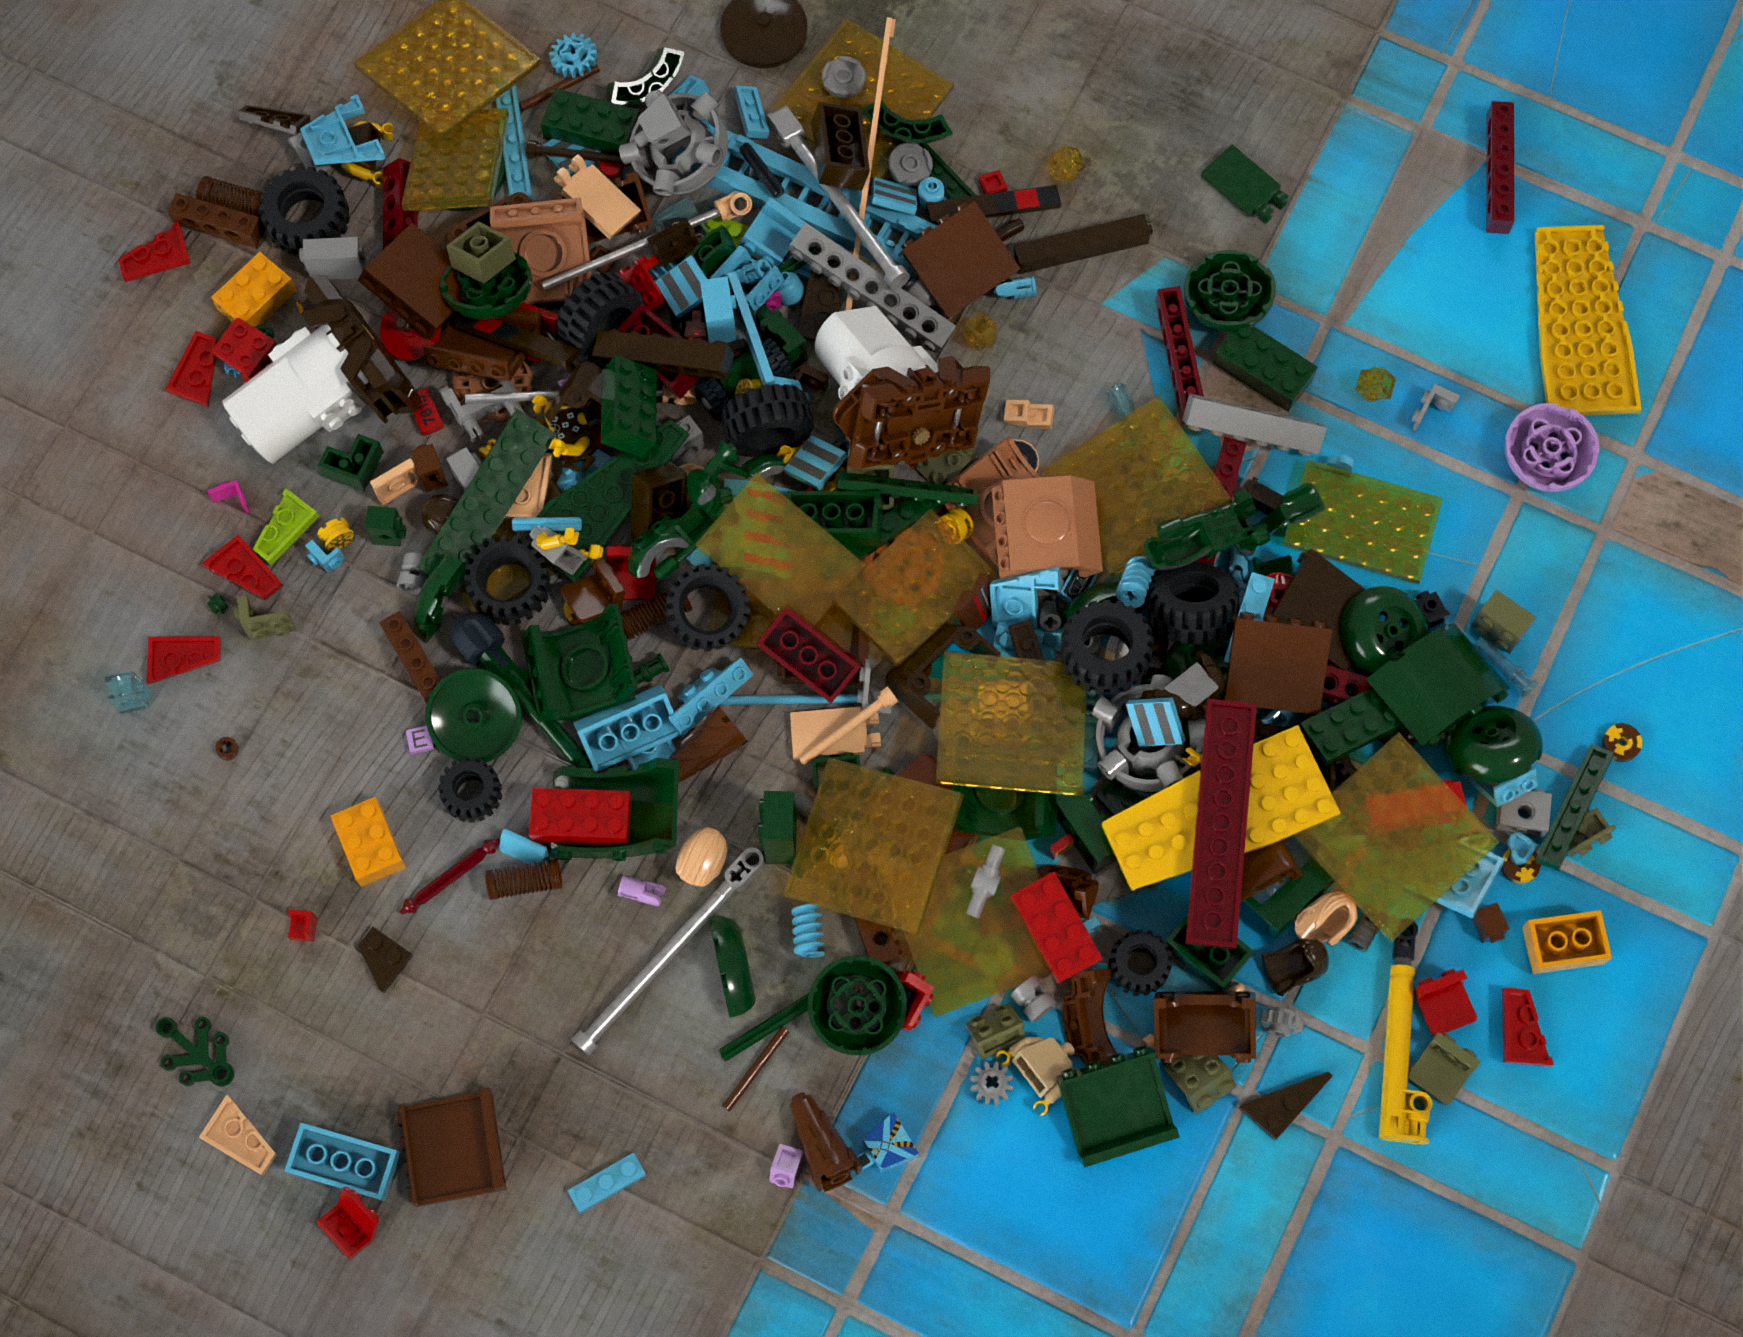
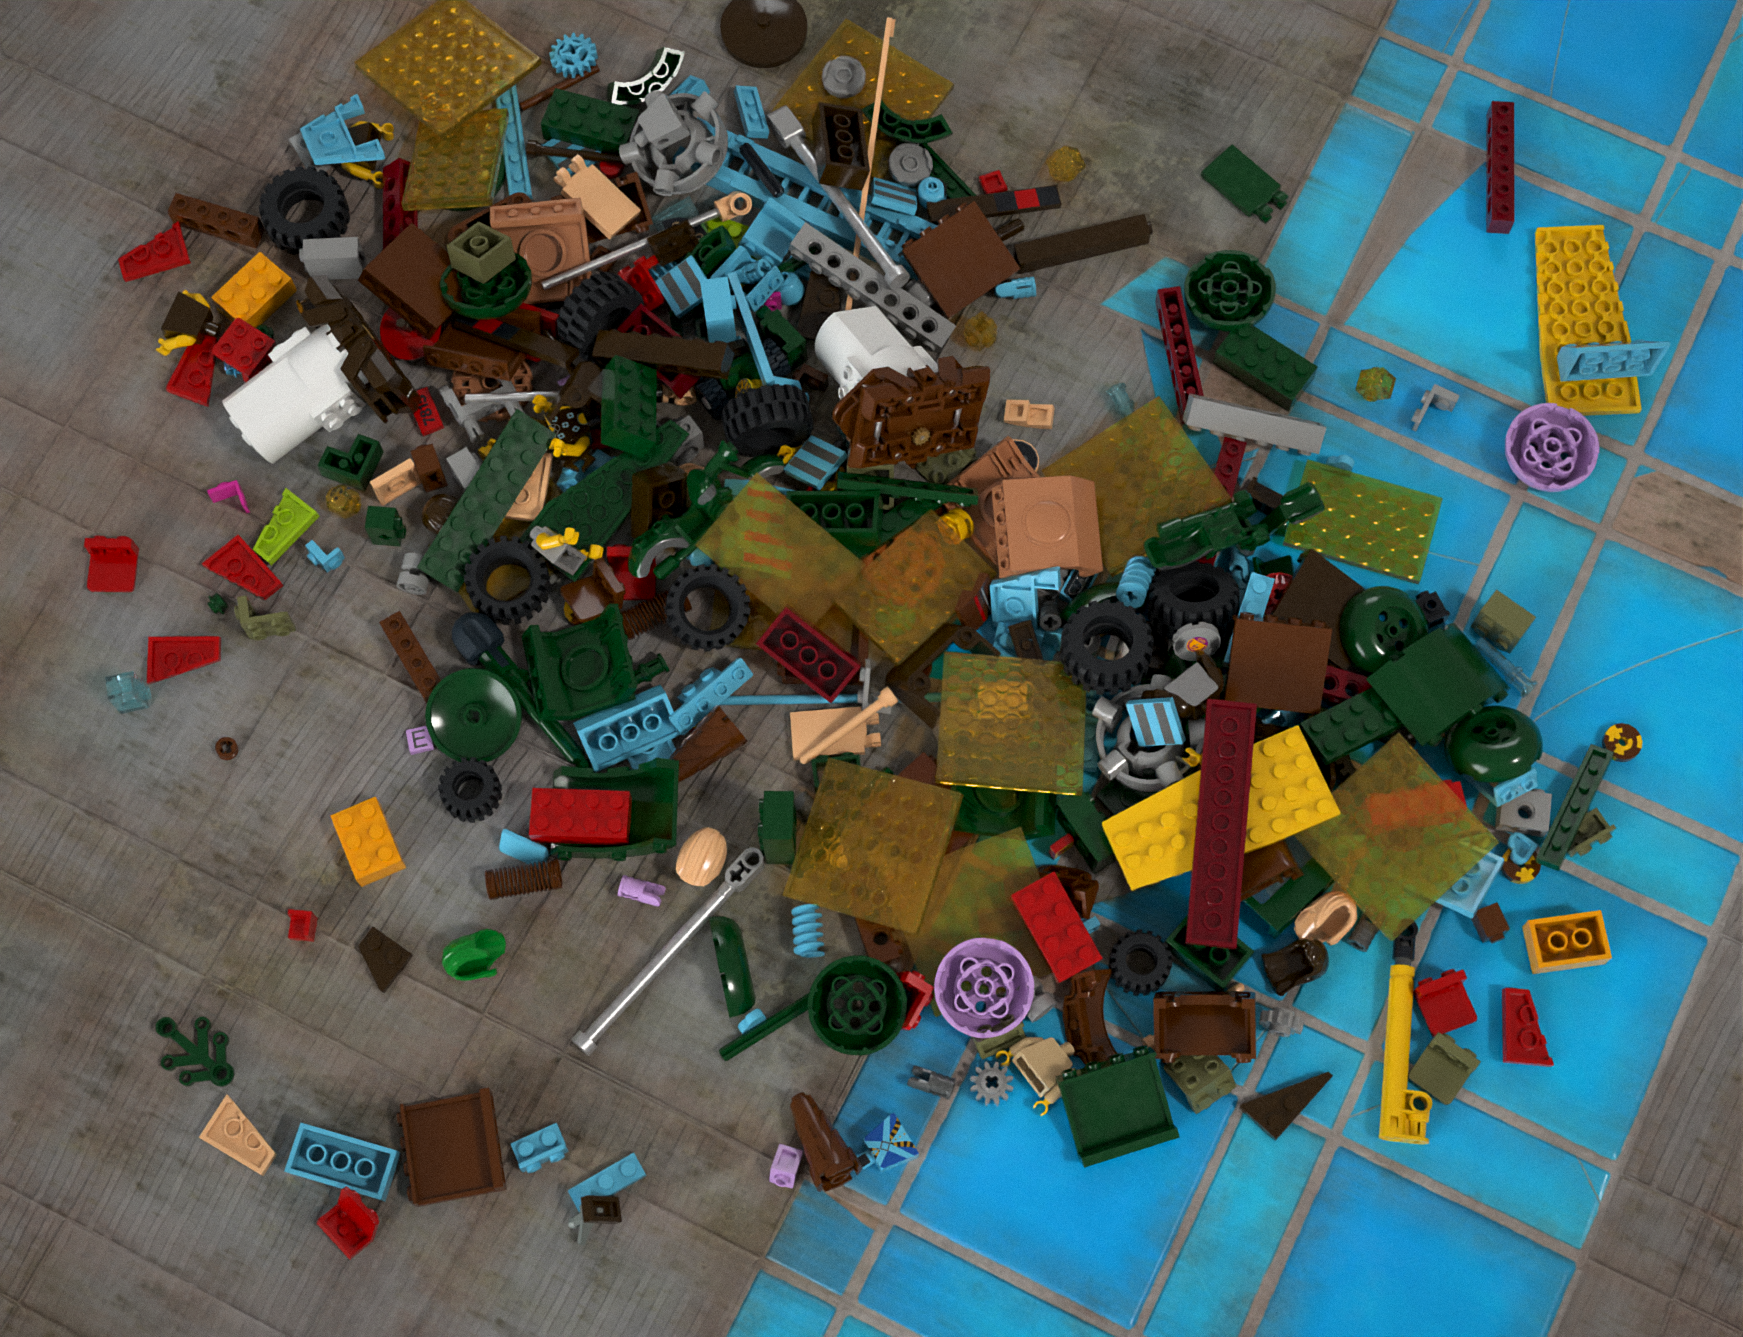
(111, 564): none -> red bracket
(187, 323): none -> dark brown torso
(254, 209): reddish brown piece -> none
(274, 119): dark brown wing -> none
(336, 534): yellow wheel -> none
(343, 501): none -> clear yellow head
(437, 585): dark green brick -> none
(449, 876): dark red wheel -> none
(473, 955): none -> green hair
(539, 1148): none -> medium azure bracket
(553, 523): medium azure axle -> none
(595, 1210): none -> dark brown piece
(696, 328): clear red piece -> none
(751, 1020): none -> medium azure tile
(755, 1069): reddish brown bar -> none
(936, 1083): none -> dark grey hinge
(965, 964): none -> lavender brick
(985, 881): light grey pin -> none
(1195, 638): none -> light grey tile
(1610, 360): none -> medium azure slope

